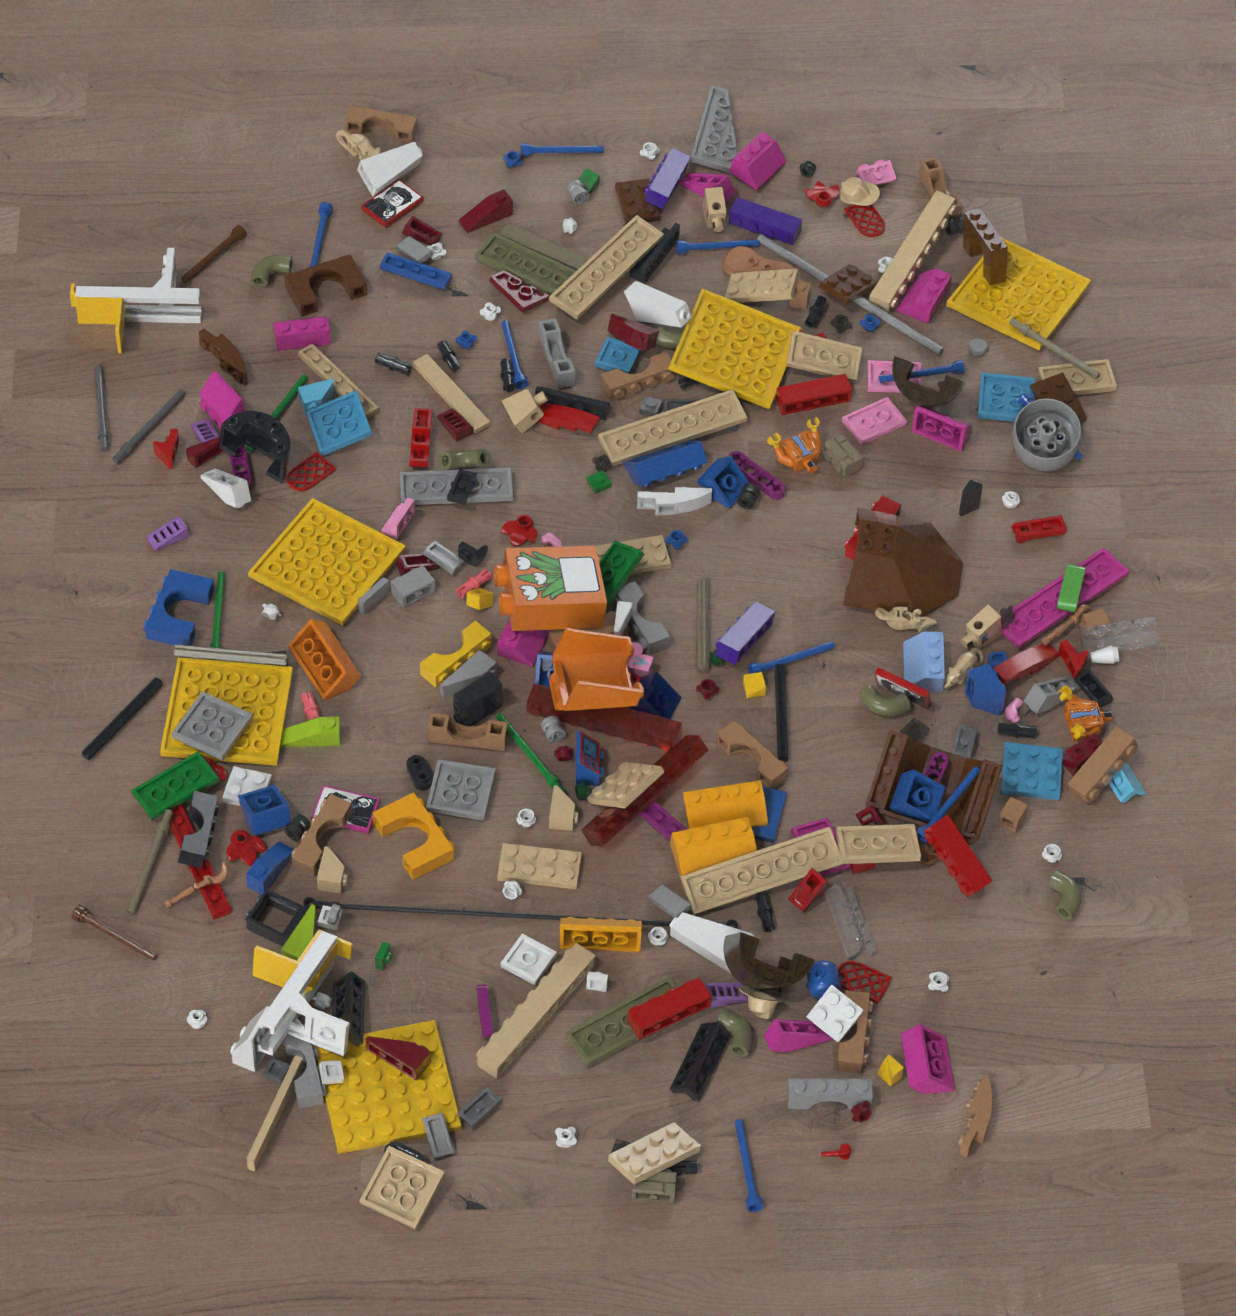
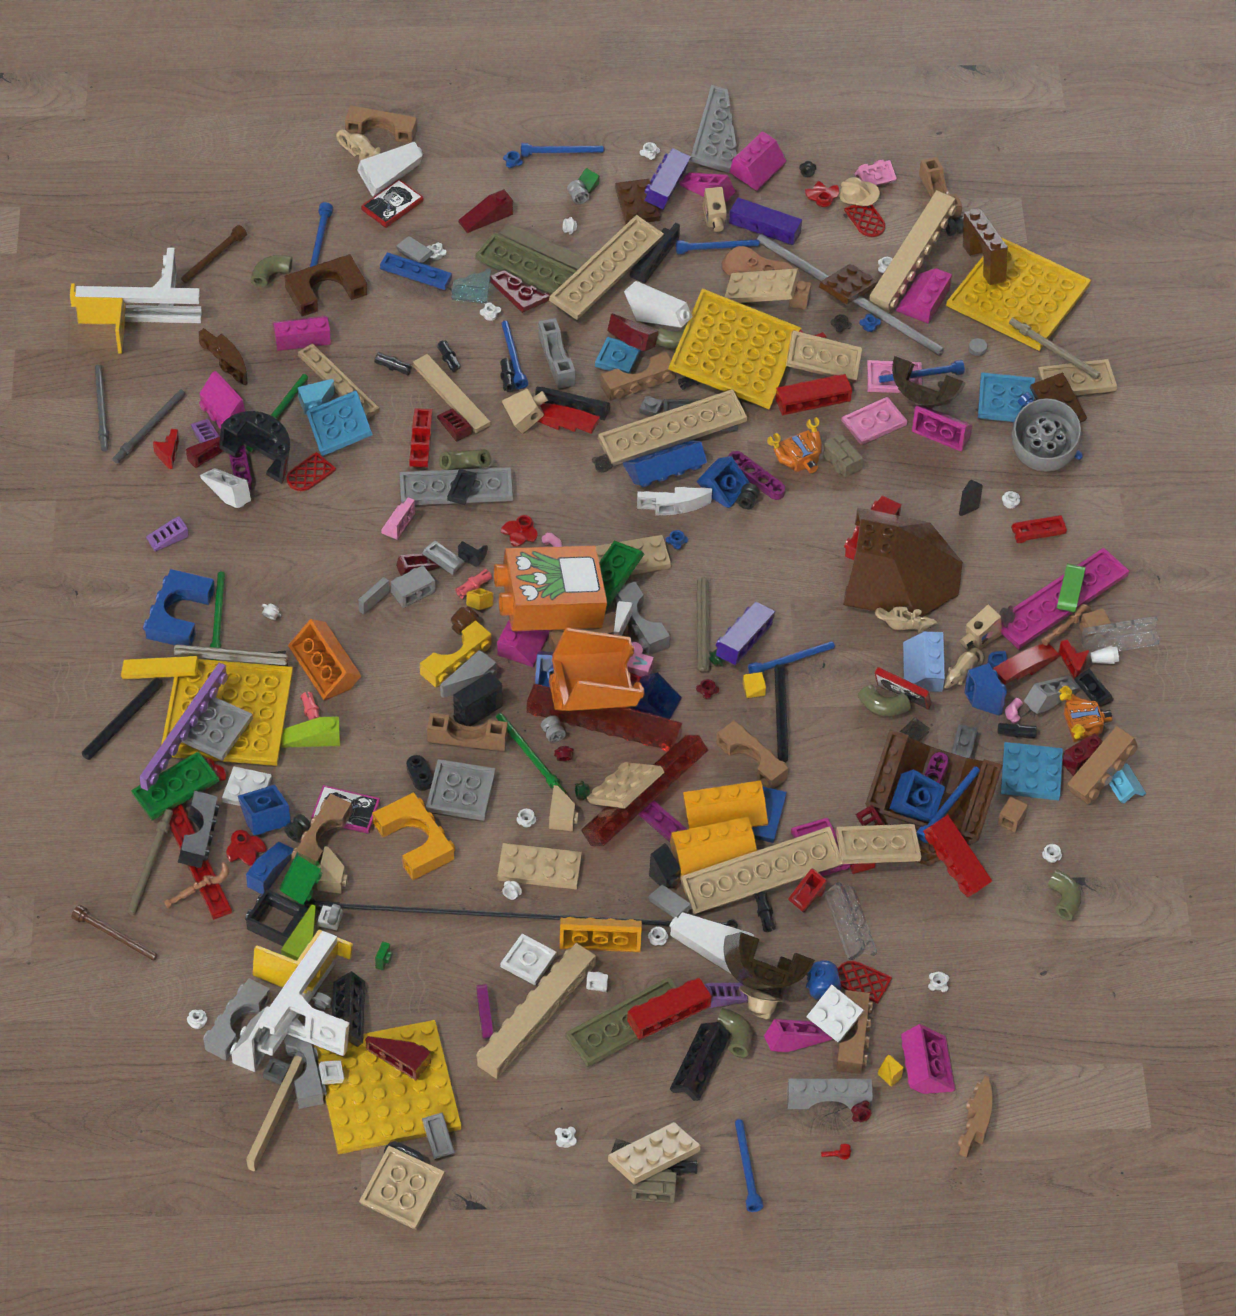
(160, 667): none -> yellow tile
(181, 729): none -> medium lavender plate
(250, 999): none -> light grey arch
(301, 878): none -> green slope
(326, 561): yellow plate -> none
(419, 236): dark red slope -> none
(462, 618): none -> reddish brown head
(466, 339): blue plate -> none
(472, 288): none -> clear light blue wing
(479, 1107): flat silver plate -> none
(588, 760): blue slope -> none
(599, 482): green plate -> none
(664, 867): none -> black slope
(815, 312): black axle -> none

